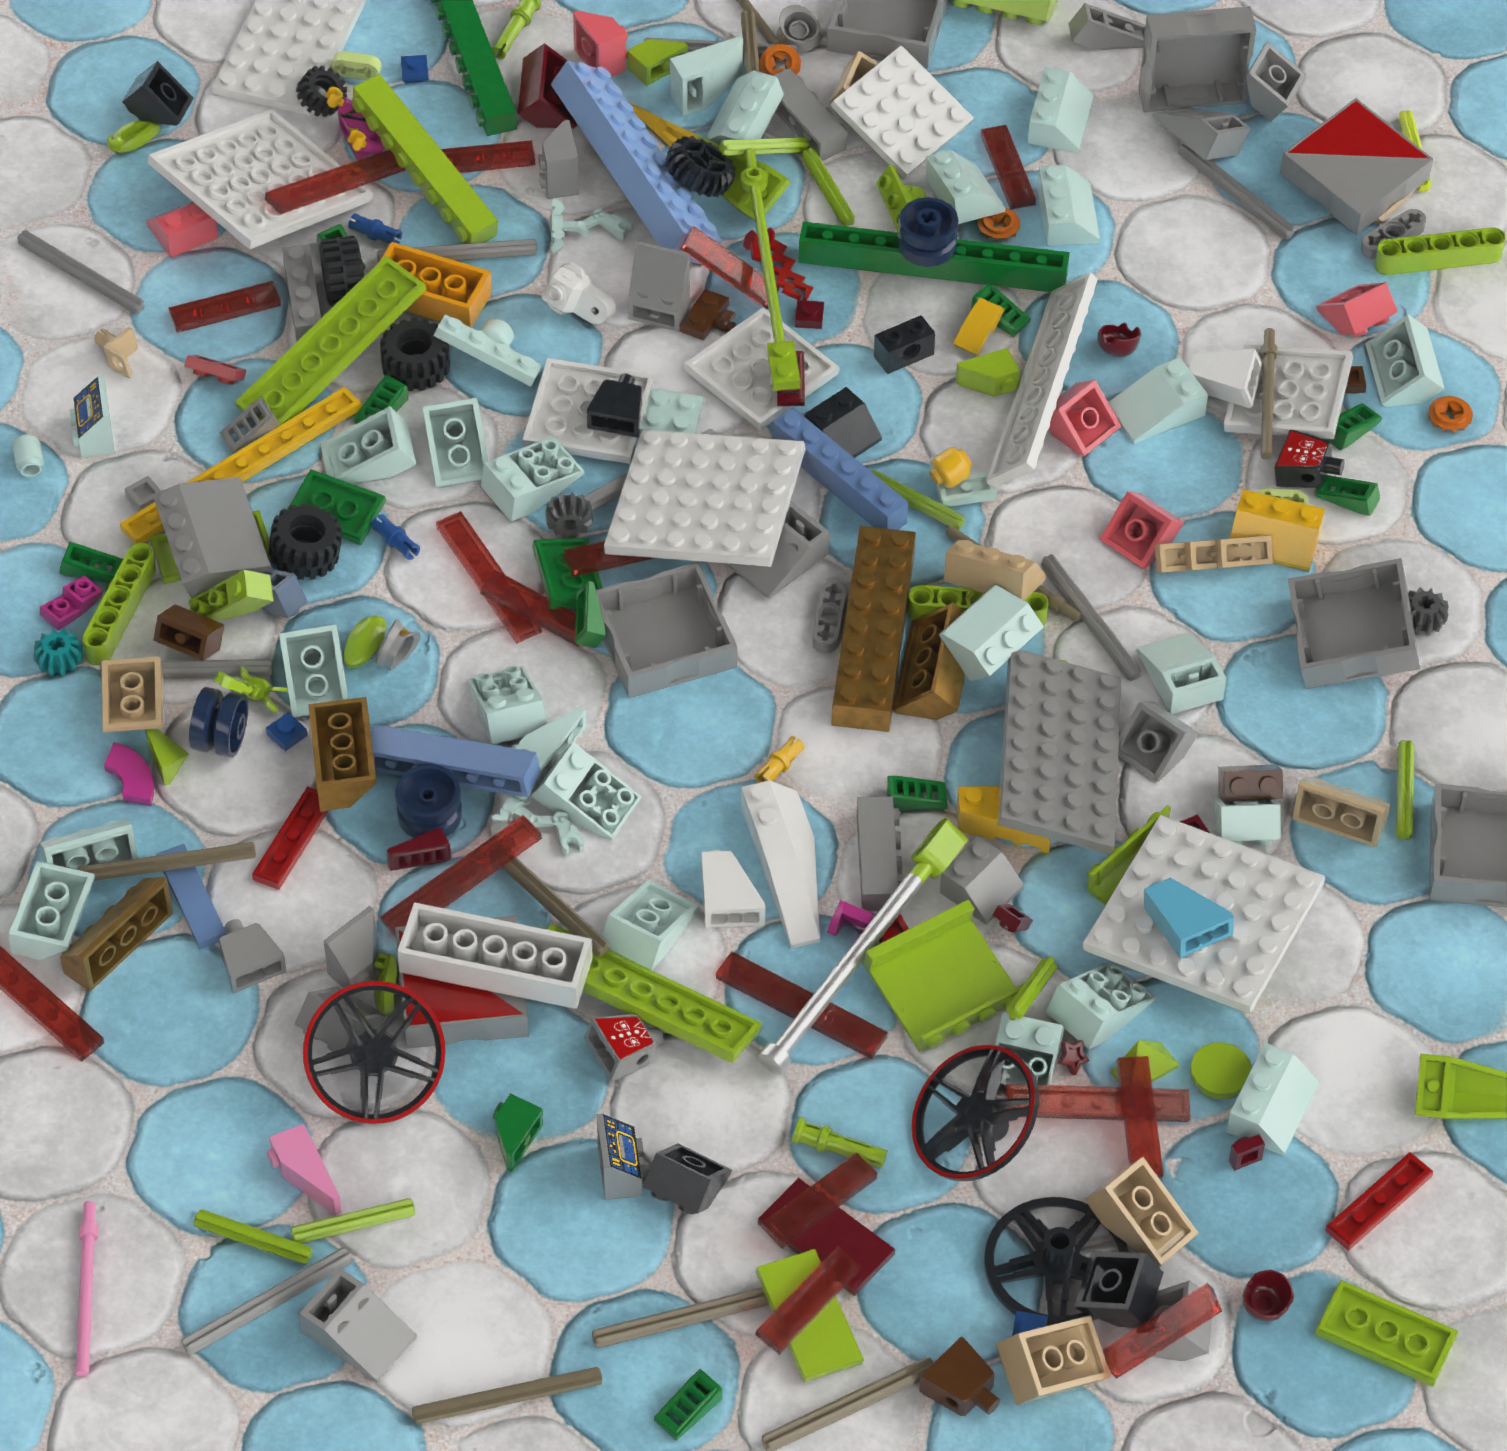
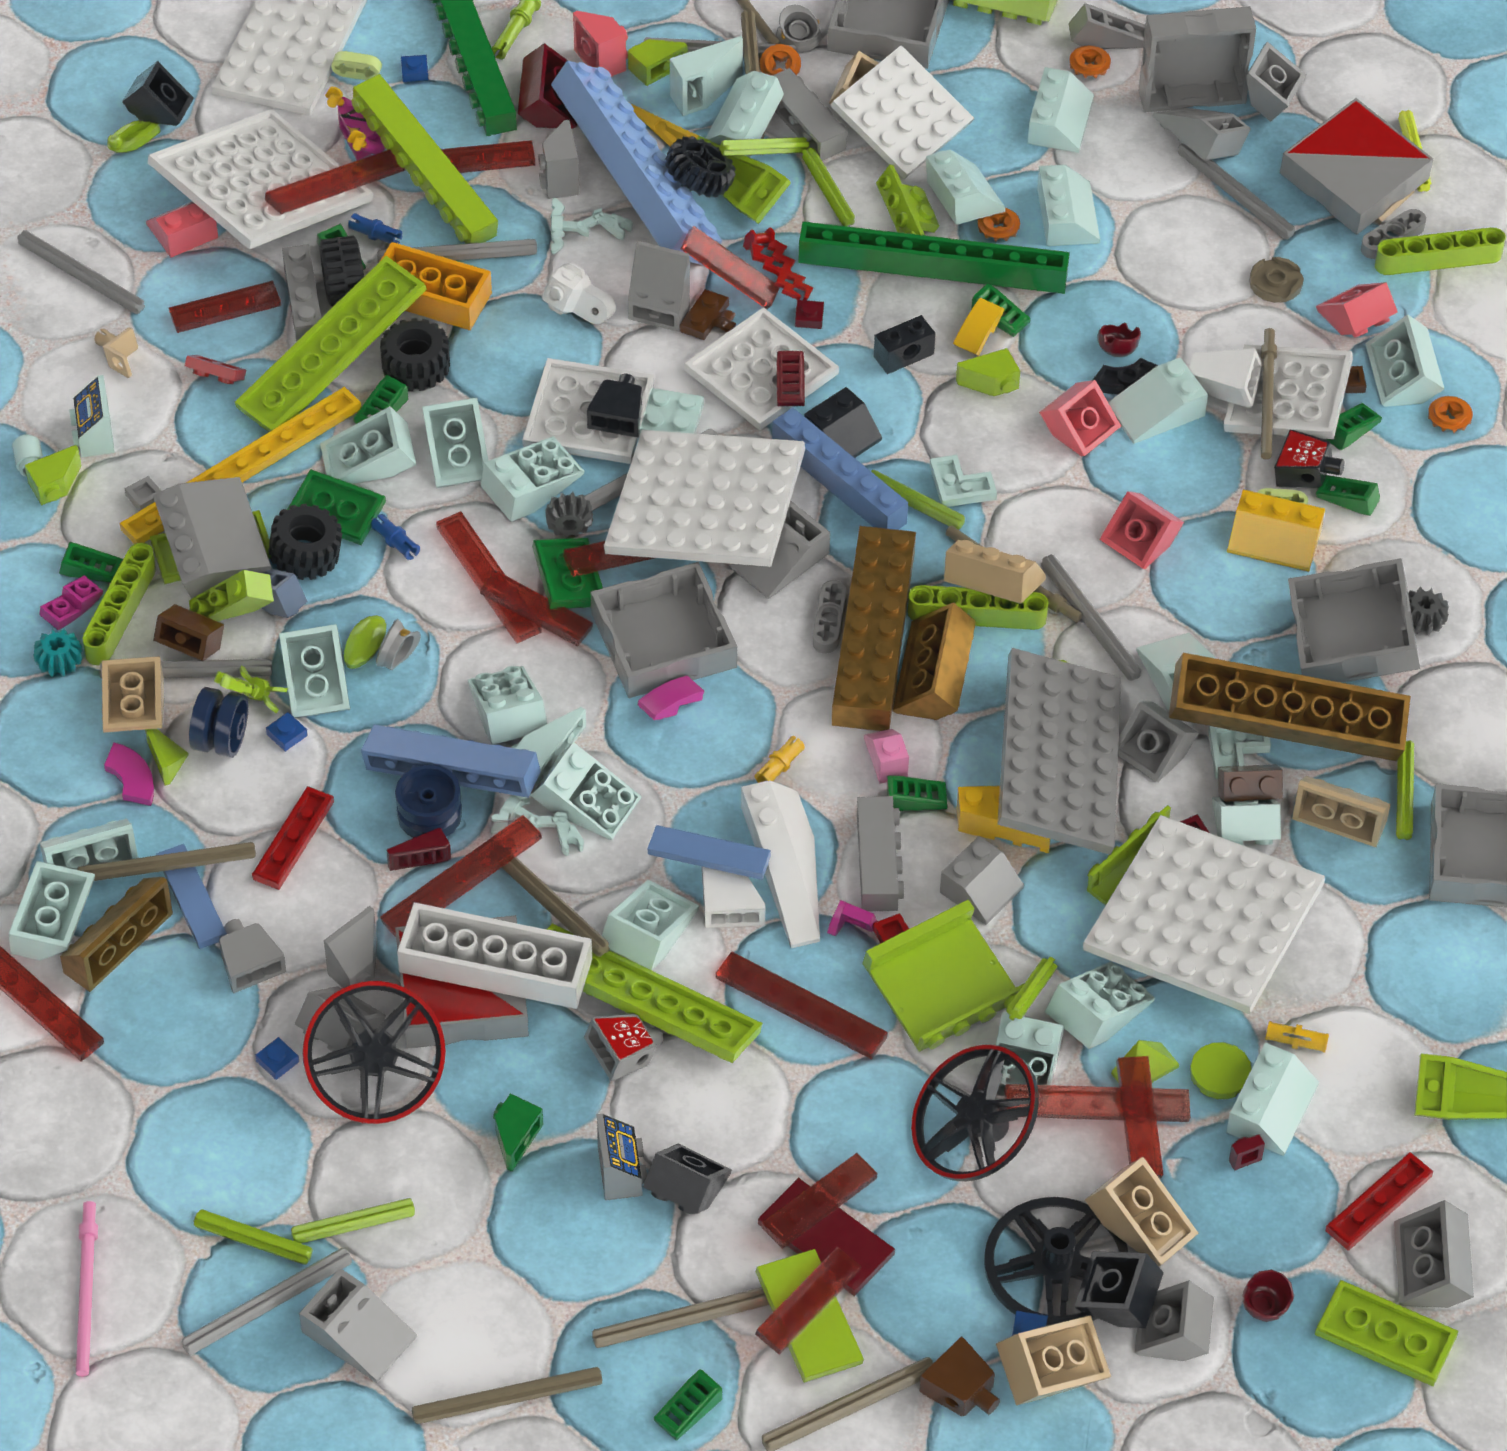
(54, 474): none -> lime slope
(261, 428): light grey slope -> none
(277, 1058): none -> blue plate
(302, 1166): bright pink slope -> none
(311, 97): black tyre -> none
(342, 752): pearl gold slope -> none
(388, 973): lime arm -> none
(490, 346): light aqua plate -> none
(589, 620): green slope -> none
(667, 698): none -> dark pink slope
(709, 852): none -> medium blue tile
(780, 353): lime bar -> none
(824, 1139): lime pin -> none
(887, 754): none -> bright pink slope
(928, 232): dark blue wheel -> none
(931, 860): flat silver piece -> none
(950, 467): yellow head -> none
(990, 632): light aqua slope -> none
(1008, 167): clear red tile -> none
(1012, 918): dark red plate -> none
(1042, 381): white plate -> none
(1072, 1056): dark red piece -> none
(1090, 54): none -> orange gear
(1117, 379): none -> black tile
(1162, 1330): clear red tile -> none
(1186, 917): medium azure slope -> none
(1213, 554): tan slope -> none
(1230, 745): none -> light aqua plate
(1275, 1033): none -> yellow pin
(1276, 279): none -> dark tan tile
(1289, 706): none -> pearl gold brick
(1434, 1257): none -> light grey slope

